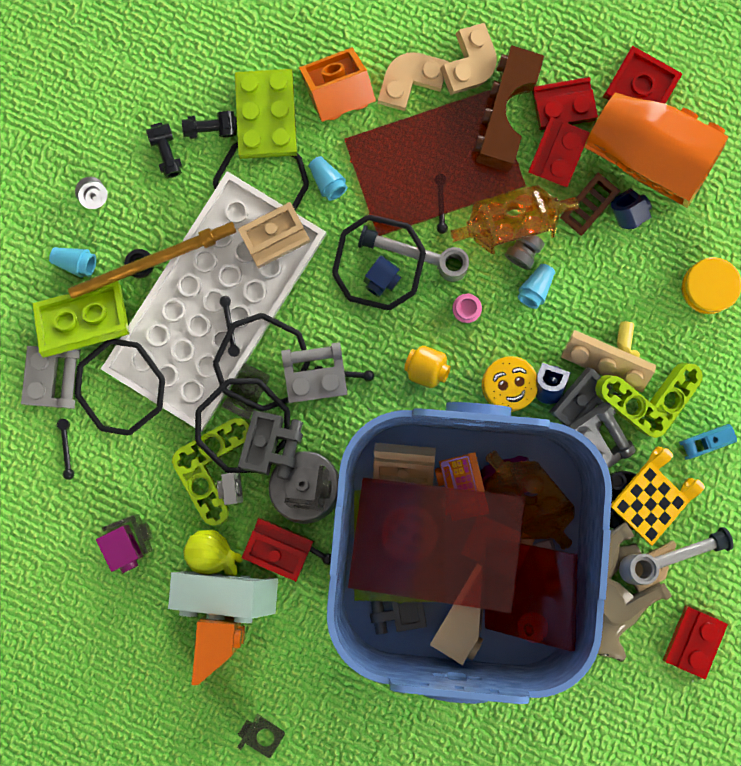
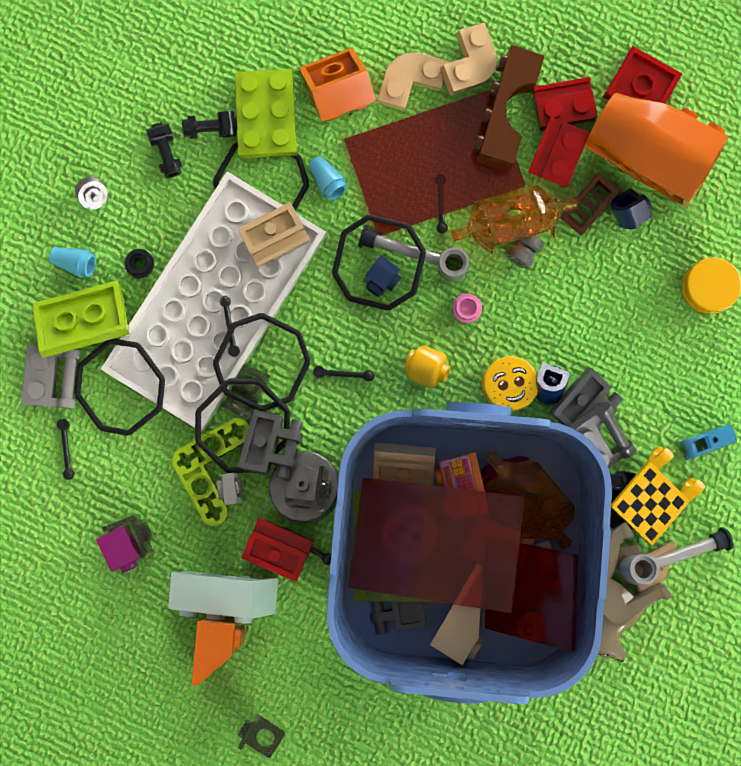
(205, 238): pearl gold bar -> none
(210, 553): neon yellow piece -> none
(317, 382): light grey plate -> none
(536, 287): medium azure cone -> none
(608, 360): tan plate -> none
(625, 337): light yellow arm -> none
(656, 407): lime beam -> none
(695, 642): red plate -> none

